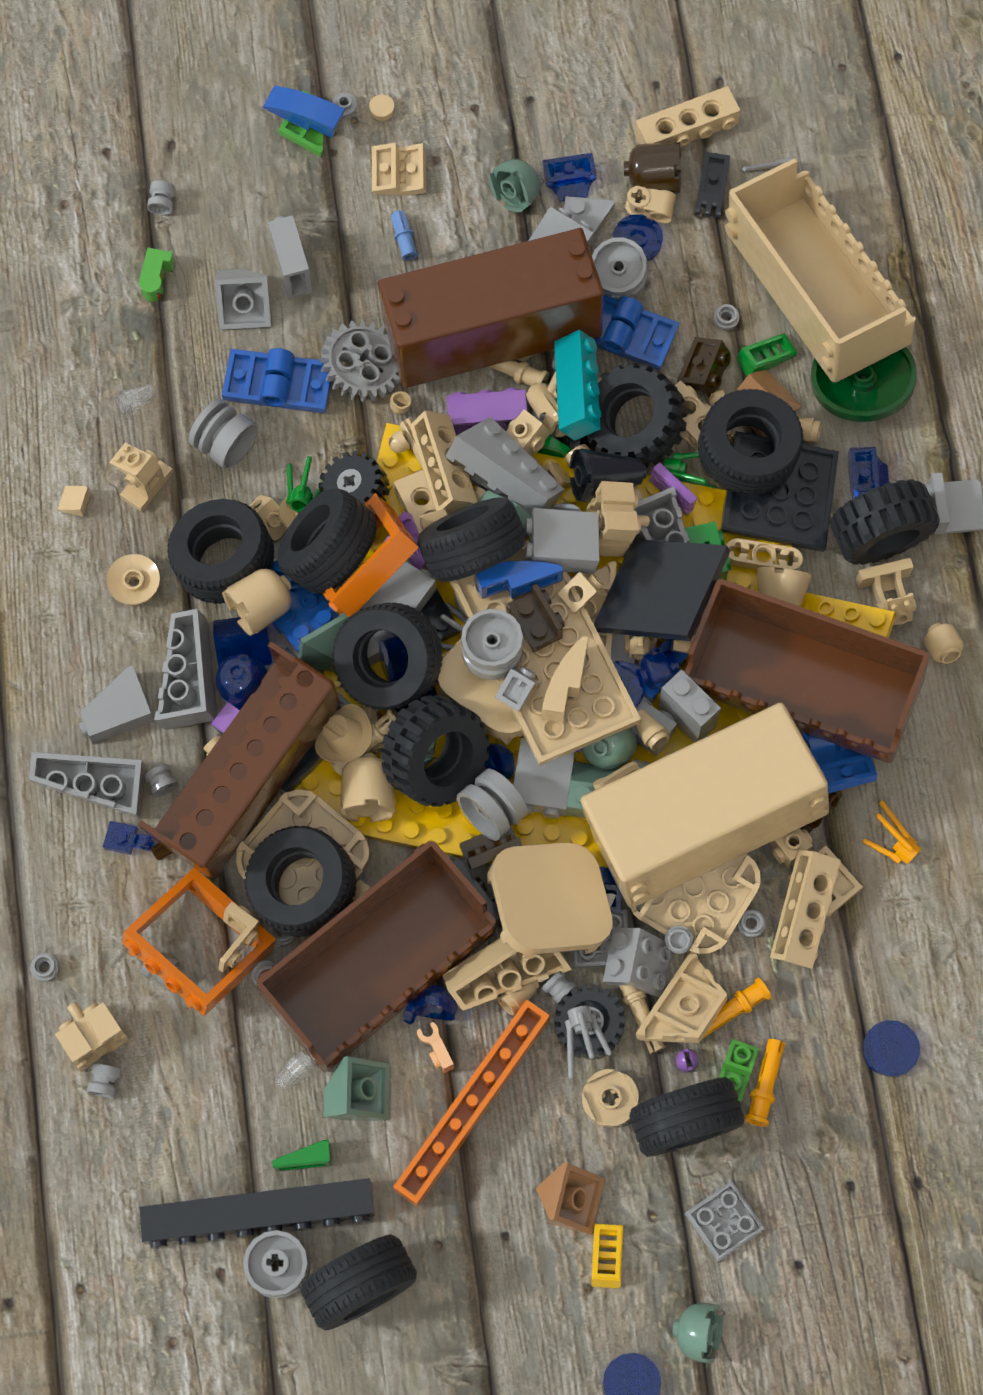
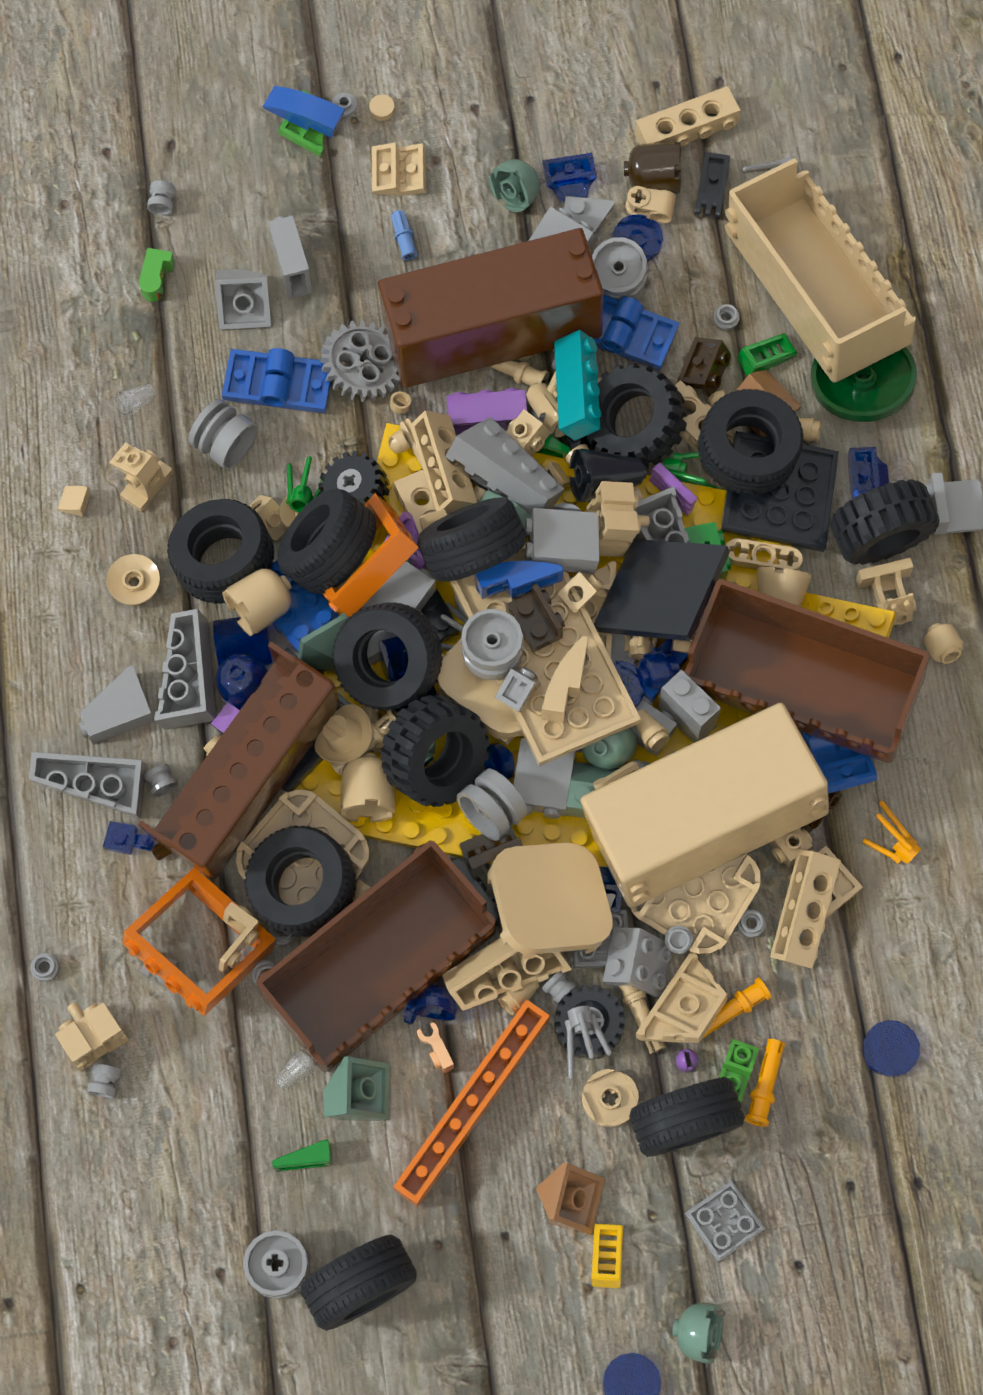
(256, 1212): black brick -> none

